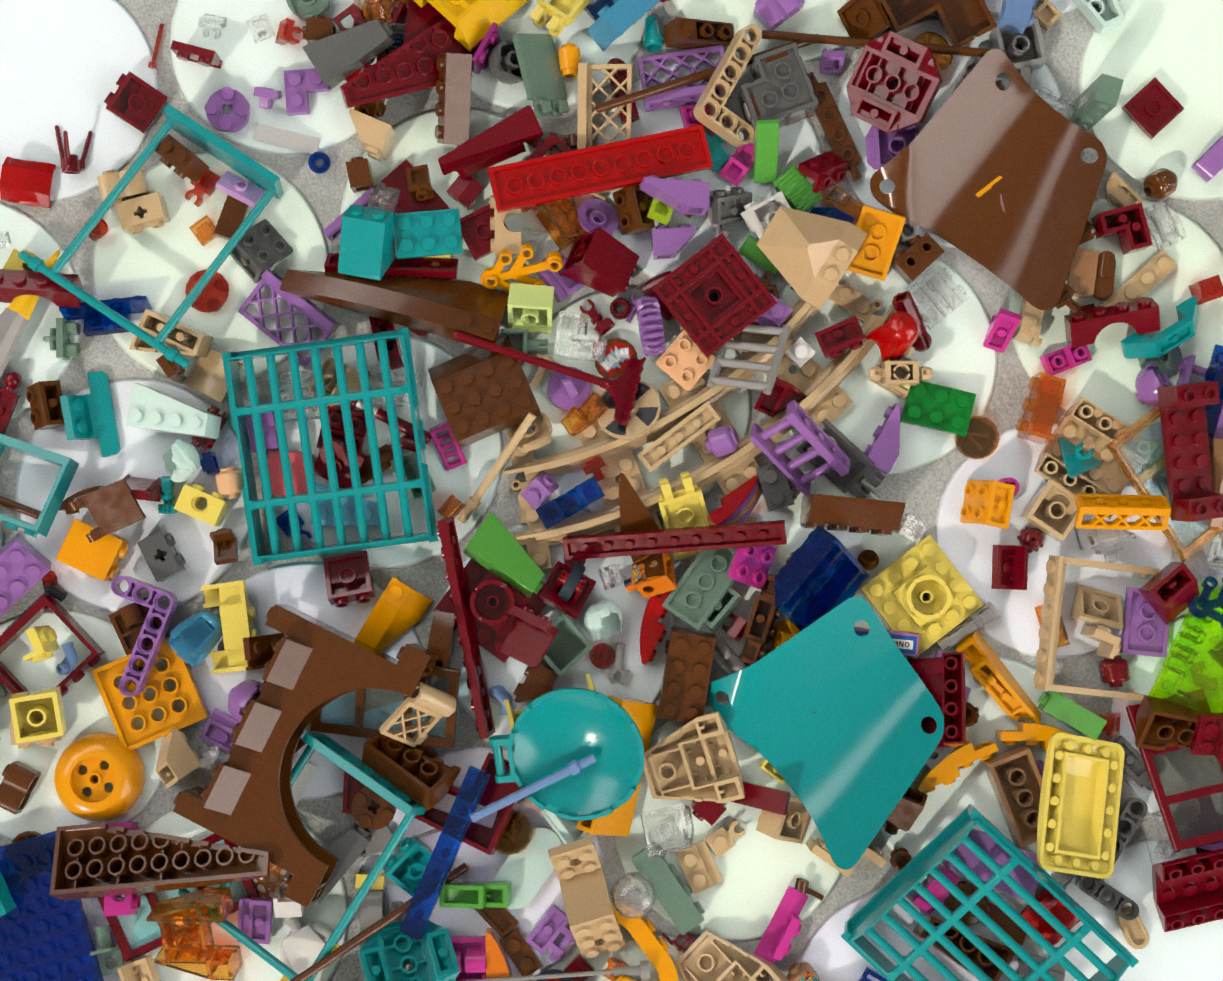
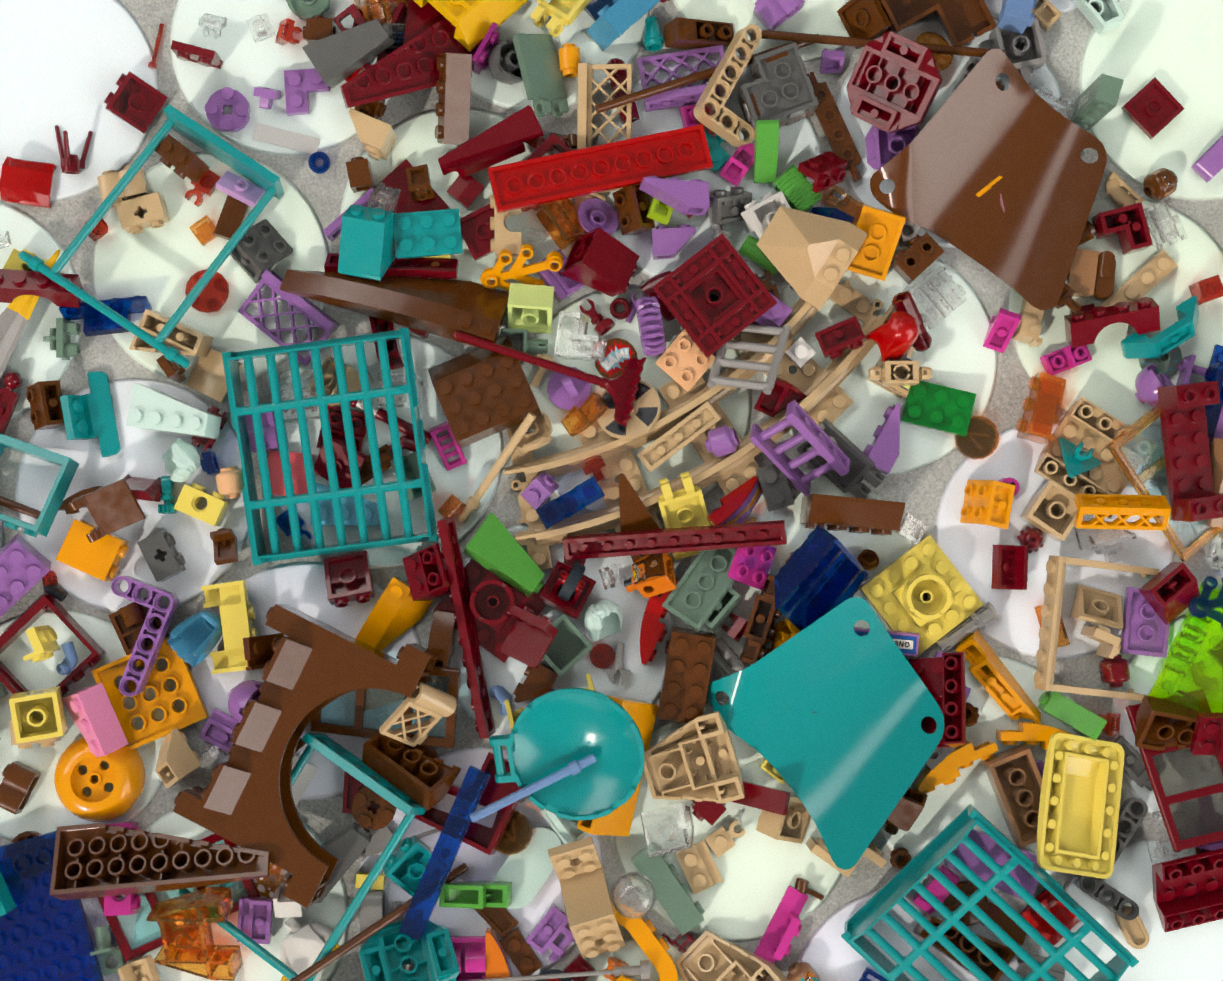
(95, 719): none -> bright pink wedge
(426, 574): none -> dark red slope

